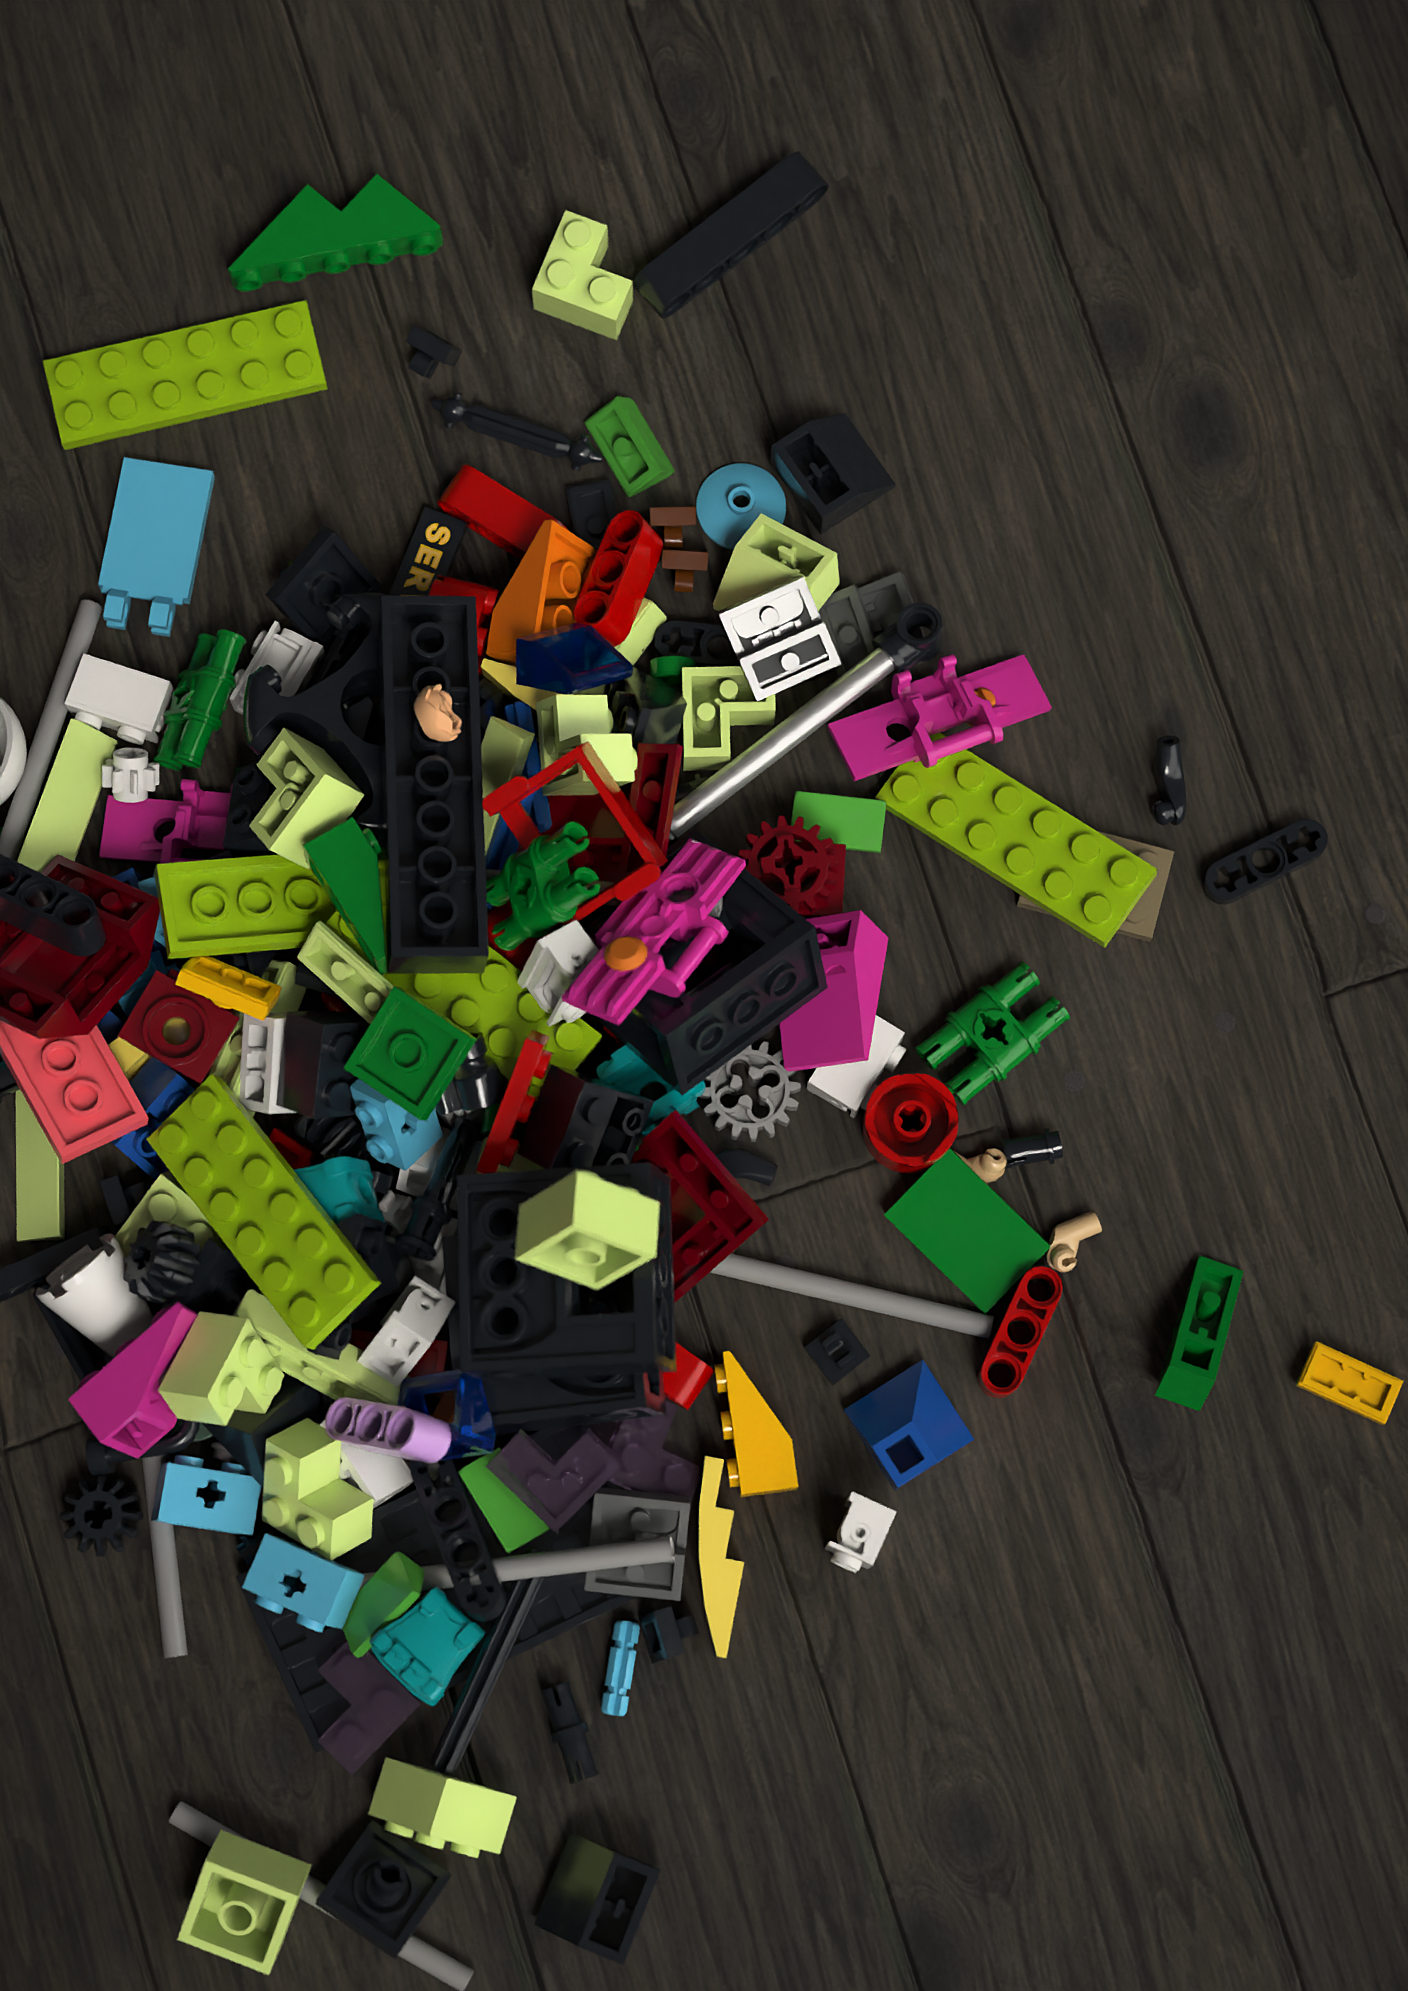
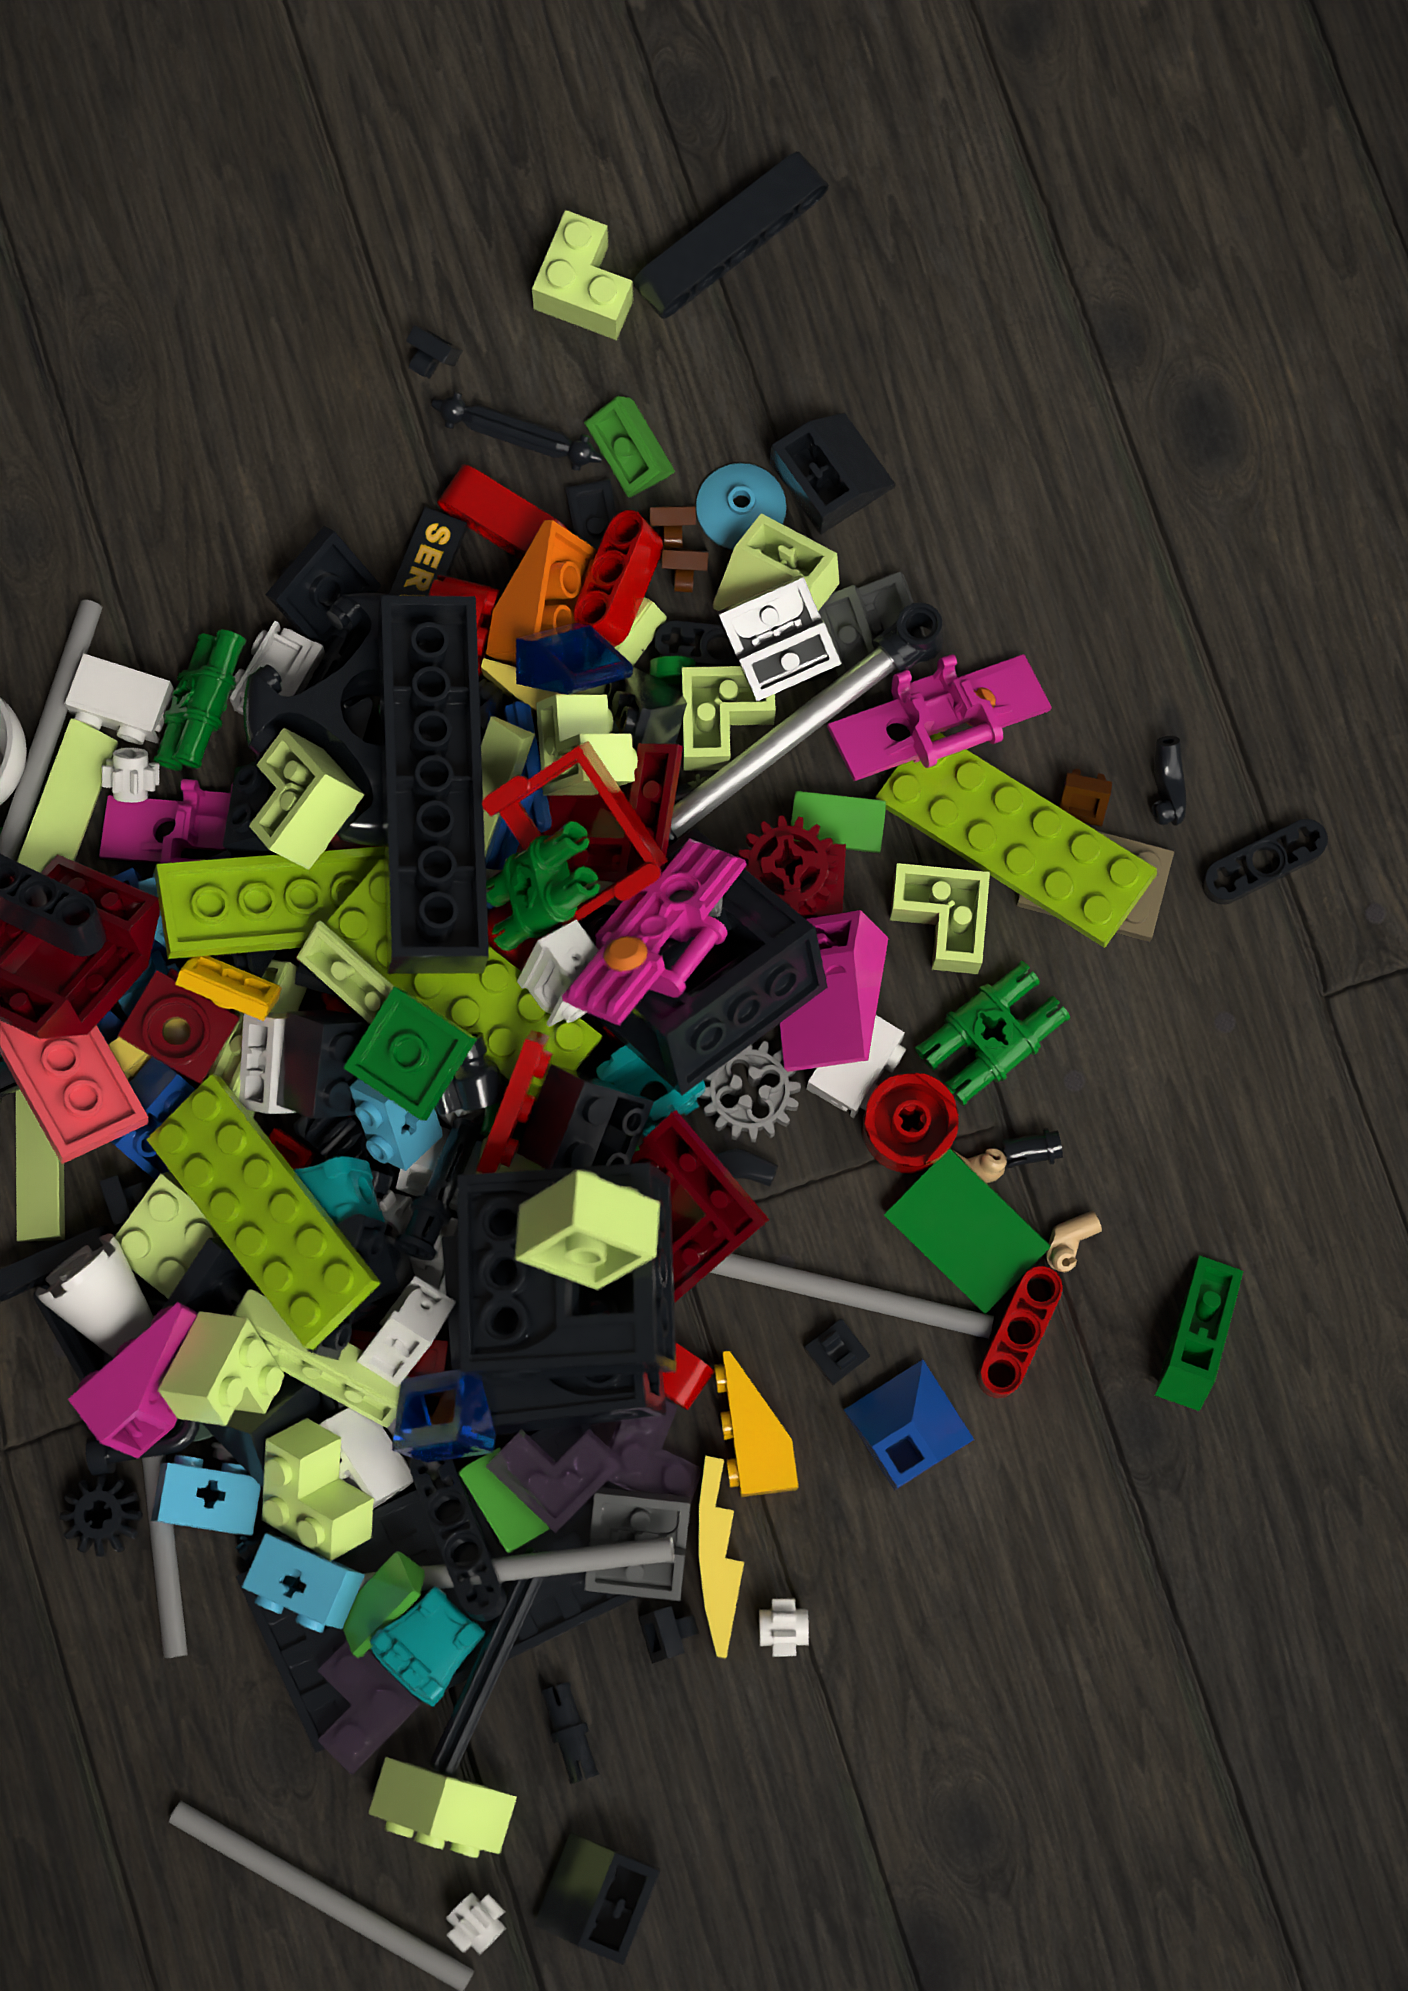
(154, 540): medium azure tile -> none
(161, 1262): black gear -> none
(184, 375): lime plate -> none
(244, 1902): yellowish green brick -> none
(319, 237): green slope -> none
(350, 875): green slope -> none
(383, 1889): black plate -> none
(388, 1429): lavender beam -> none
(436, 714): light nougat plate -> none
(475, 1923): none -> white gear
(620, 1668): medium azure axle -> none
(783, 1627): none -> white gear
(860, 1533): white hinge -> none
(953, 902): none -> yellowish green brick
(1086, 797): none -> reddish brown tile
(1349, 1383): yellow plate -> none

